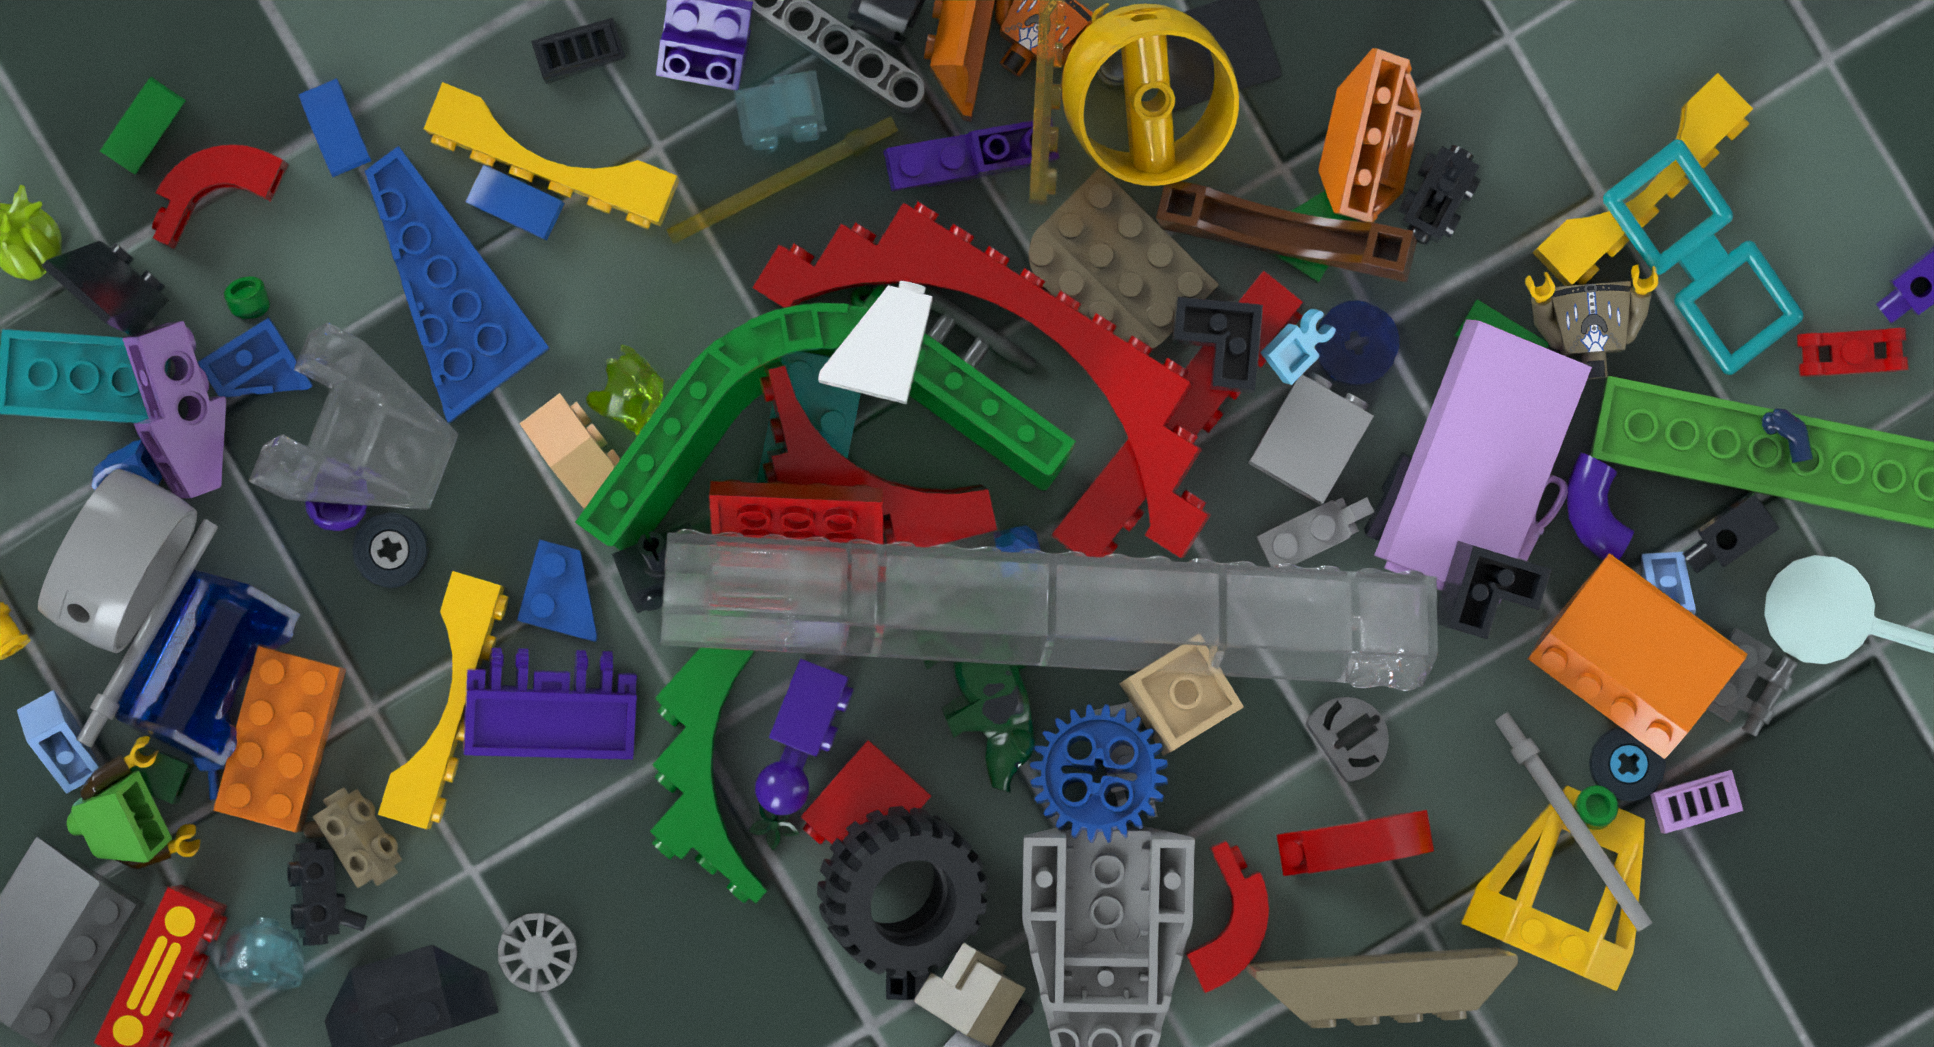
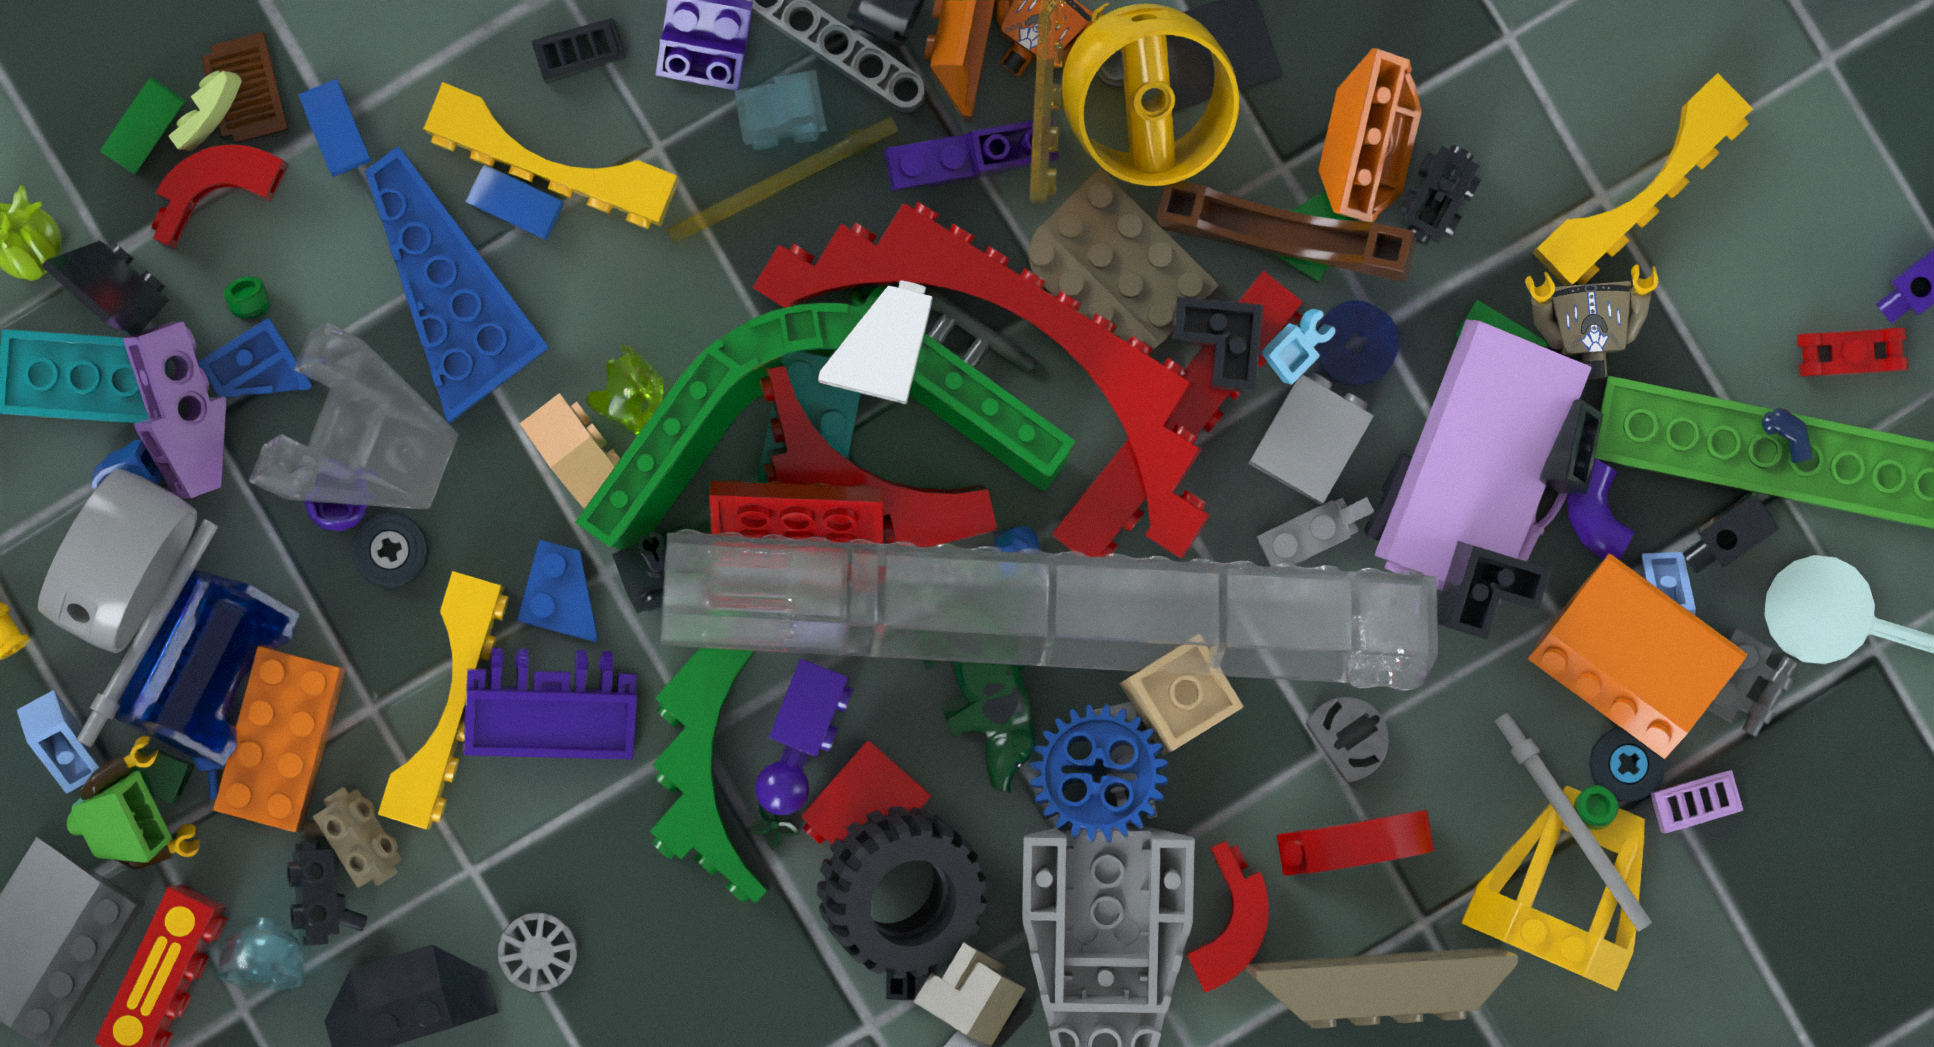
(214, 101): none -> yellowish green slope
(258, 103): none -> reddish brown window
(1574, 451): none -> black slope
(1703, 257): teal bar -> none

